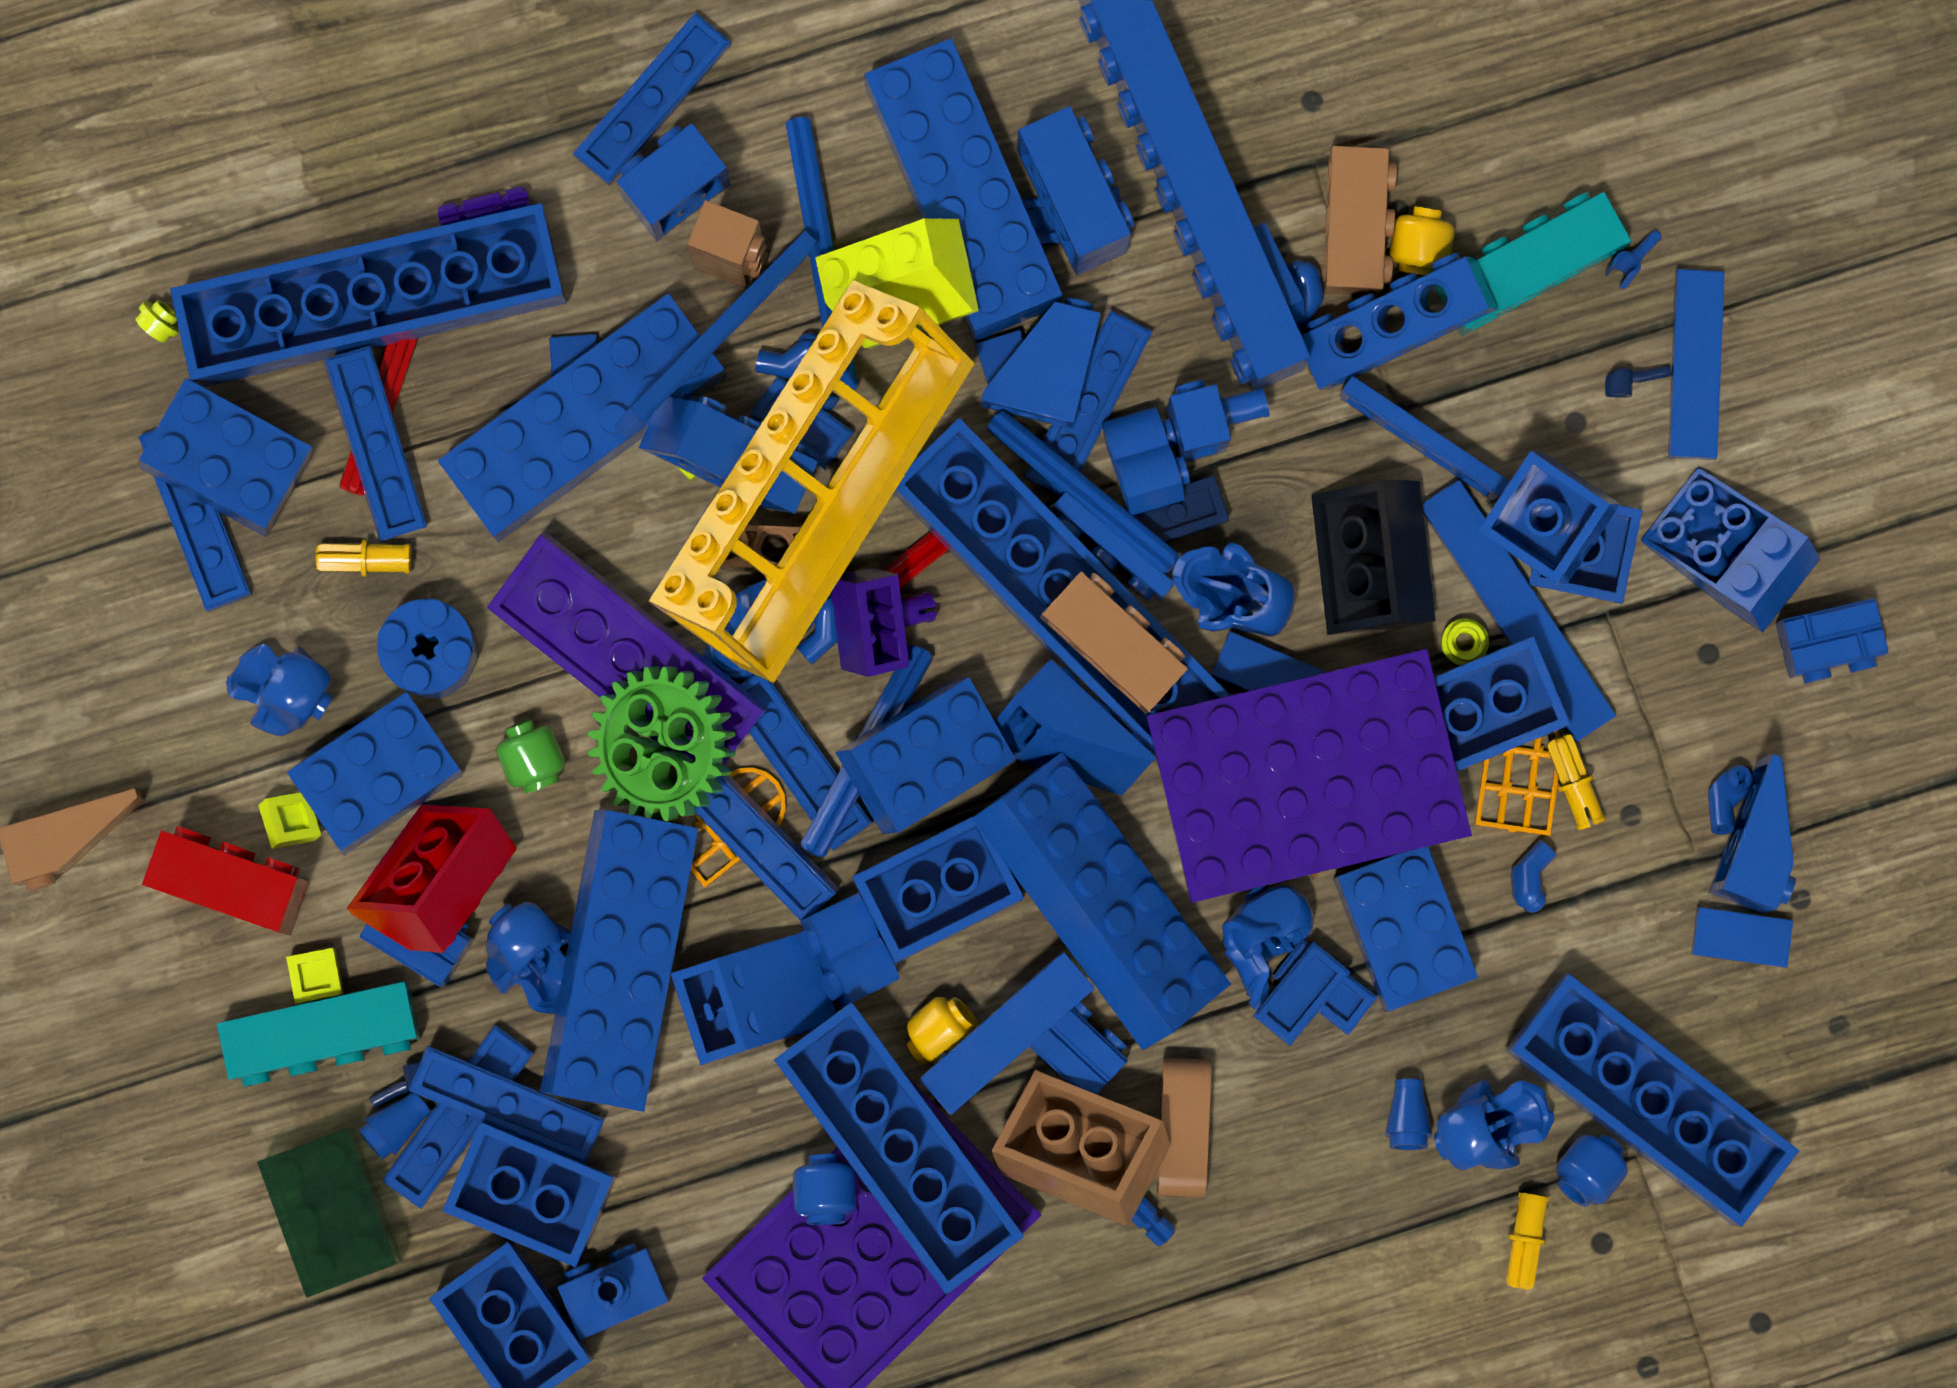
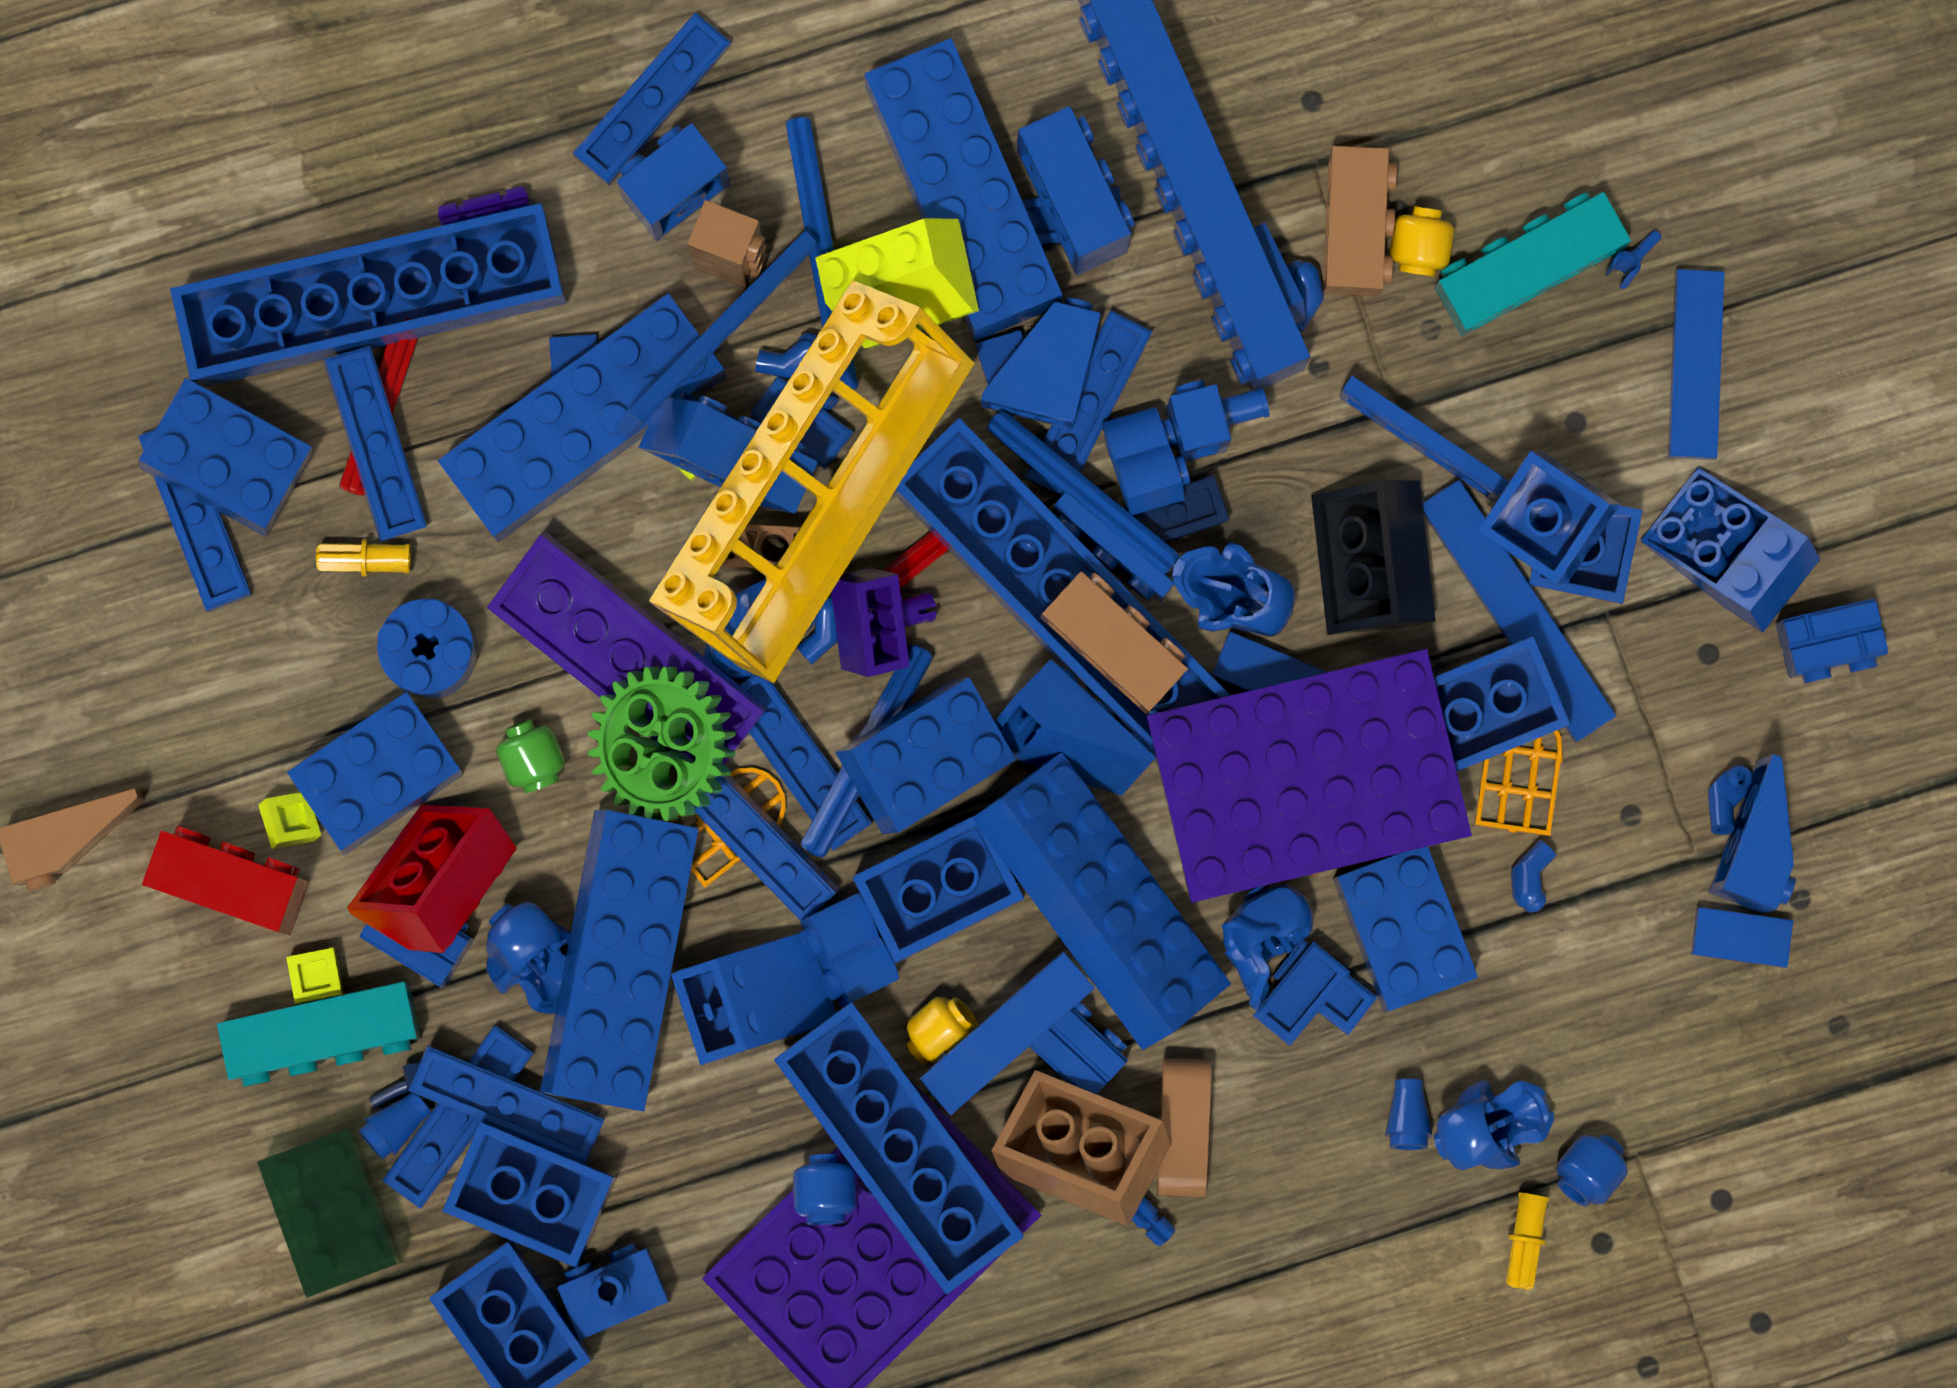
(158, 320): neon yellow plate -> none
(283, 688): blue head -> none
(1466, 302): blue brick -> none
(1470, 628): neon yellow plate -> none
(1575, 781): yellow axle -> none
(1620, 382): dark blue hand -> none
(1652, 1100): blue brick -> none

